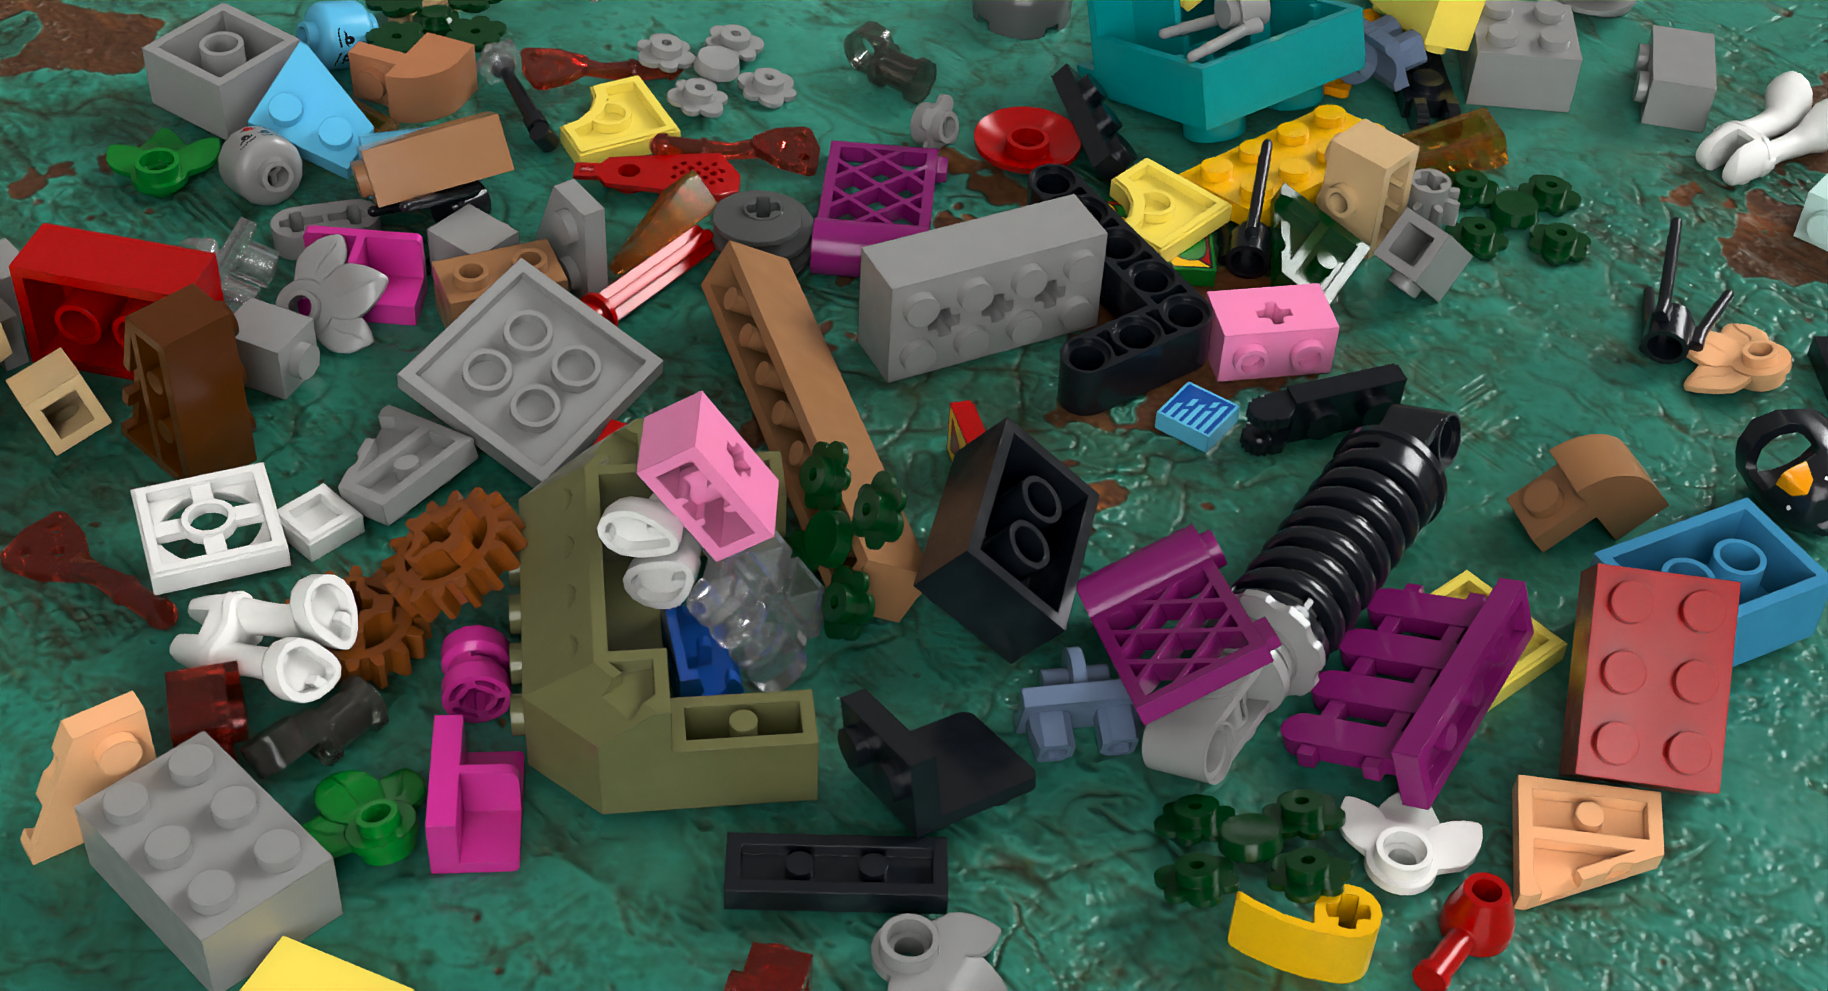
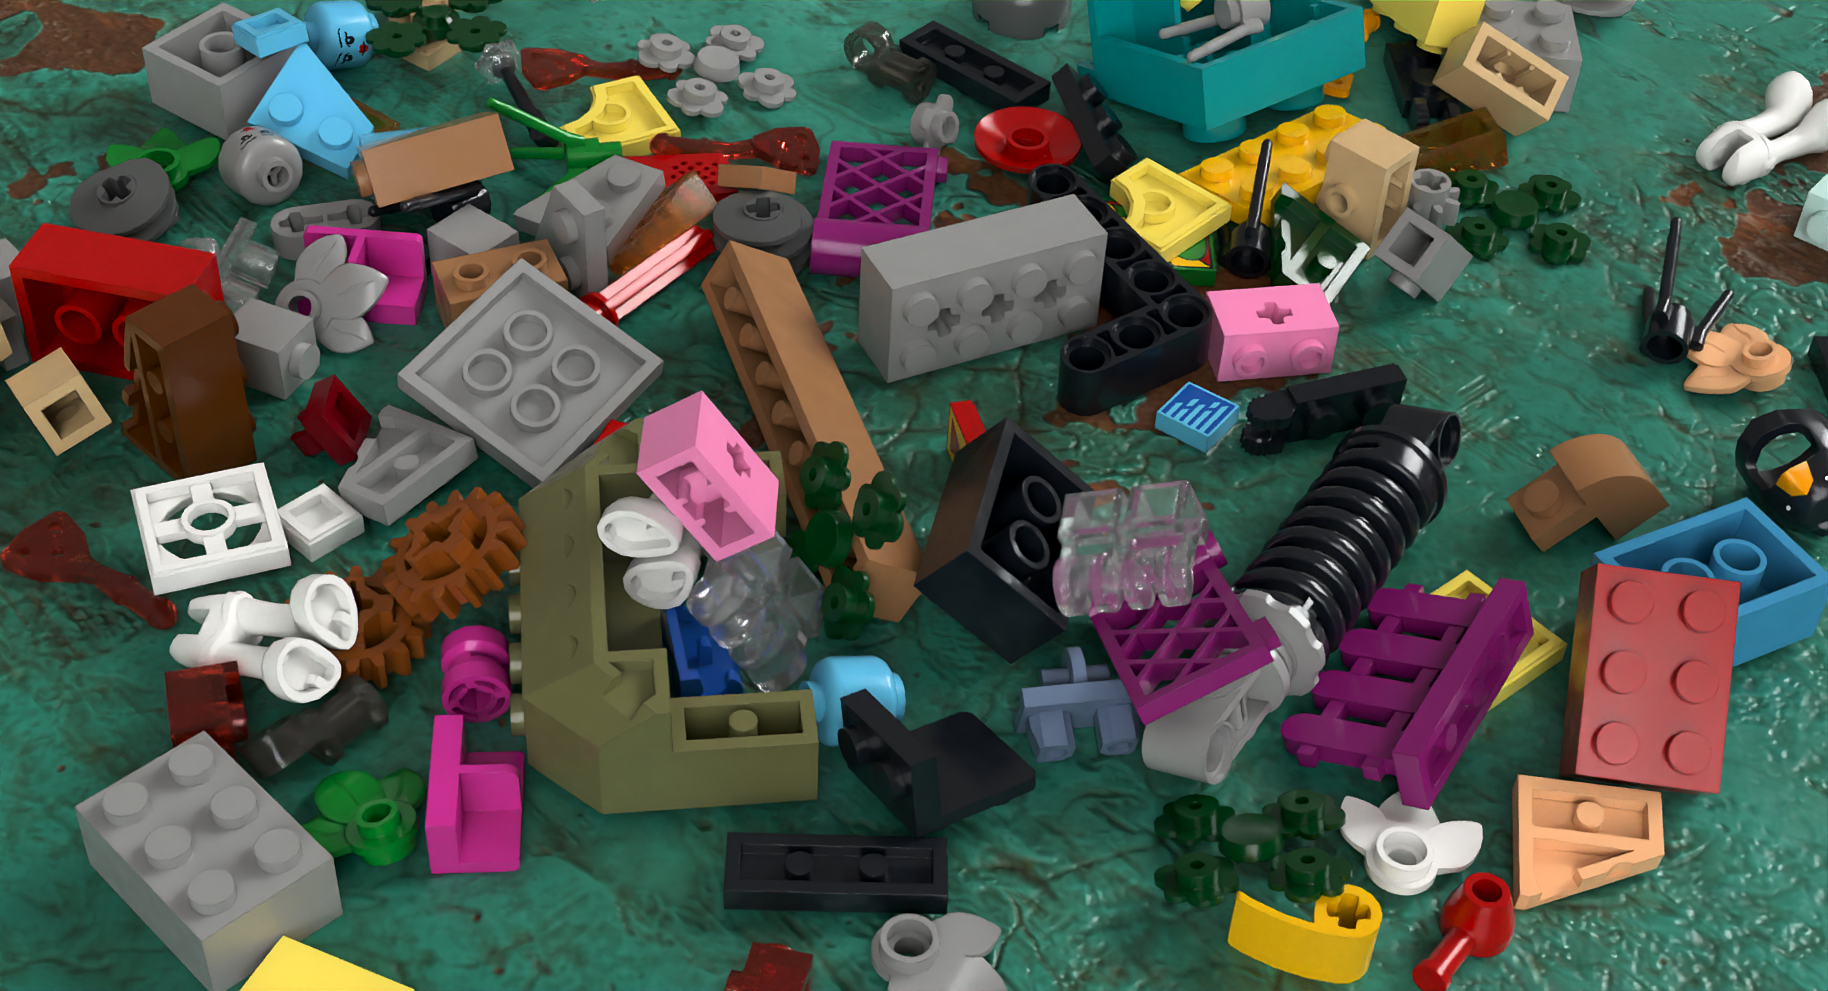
(89, 755): light nougat wing -> none
(126, 201): none -> dark grey piece
(269, 32): none -> medium azure tile
(332, 422): none -> dark red tile
(416, 85): nougat brick -> none
(578, 151): none -> green plant
(620, 186): none -> light grey wing
(756, 178): none -> medium nougat tile
(844, 675): none -> medium azure head
(975, 68): none -> black plate
(1128, 548): none -> clear legs
(1389, 53): sand blue hips -> none
(1501, 75): none -> tan brick
(1675, 78): light grey brick -> none

